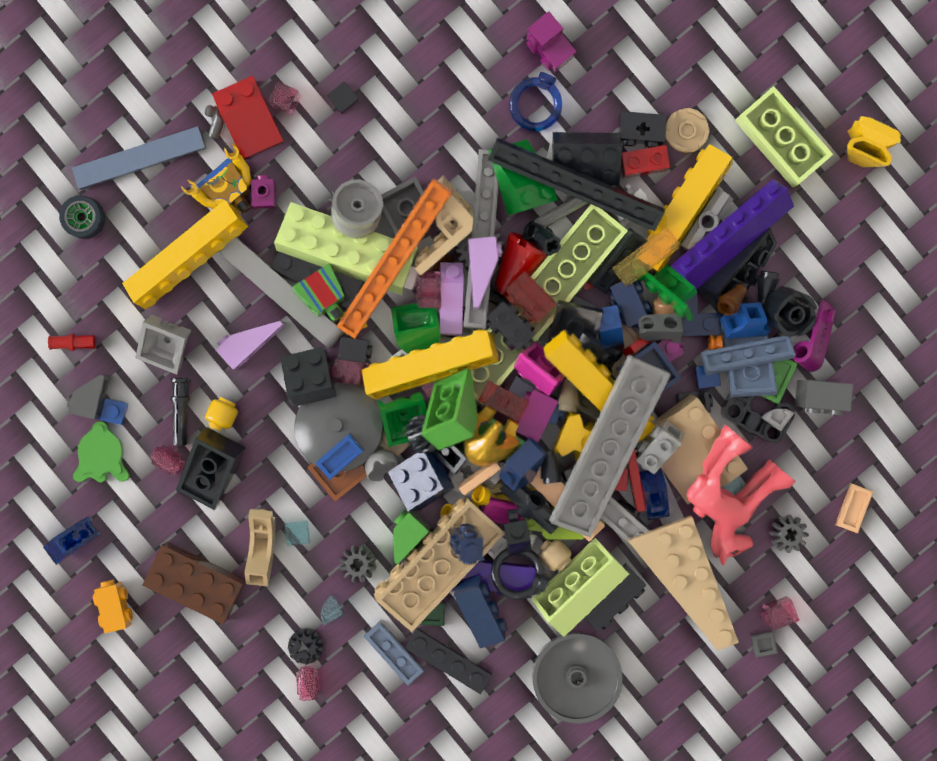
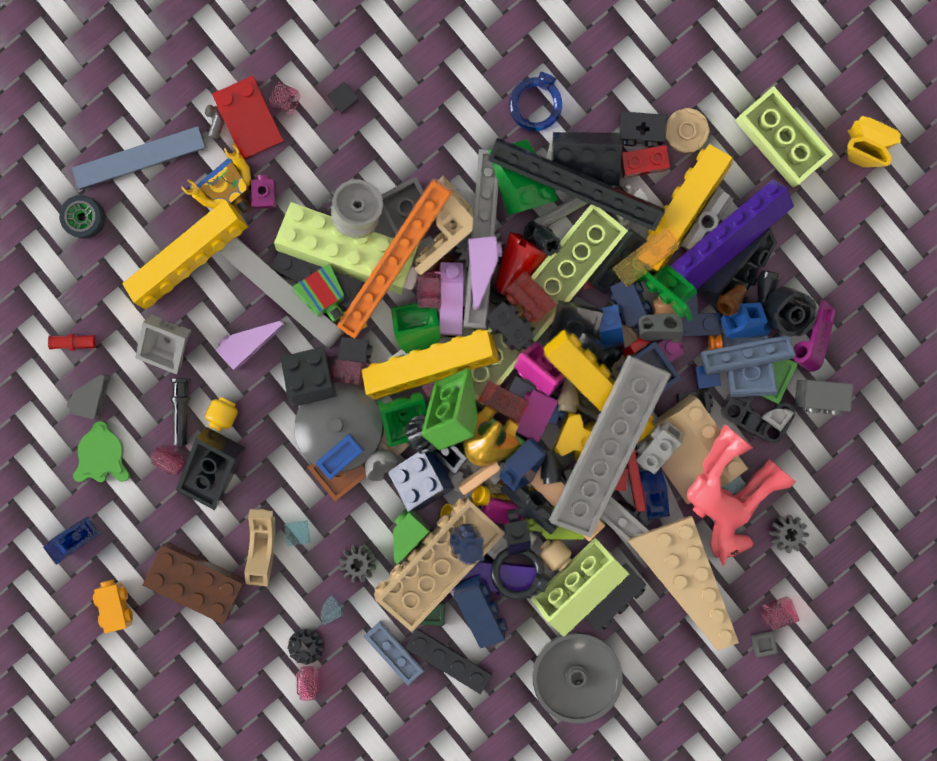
(114, 411): blue plate -> none
(548, 41): magenta brick -> none
(854, 508): light nougat tile -> none

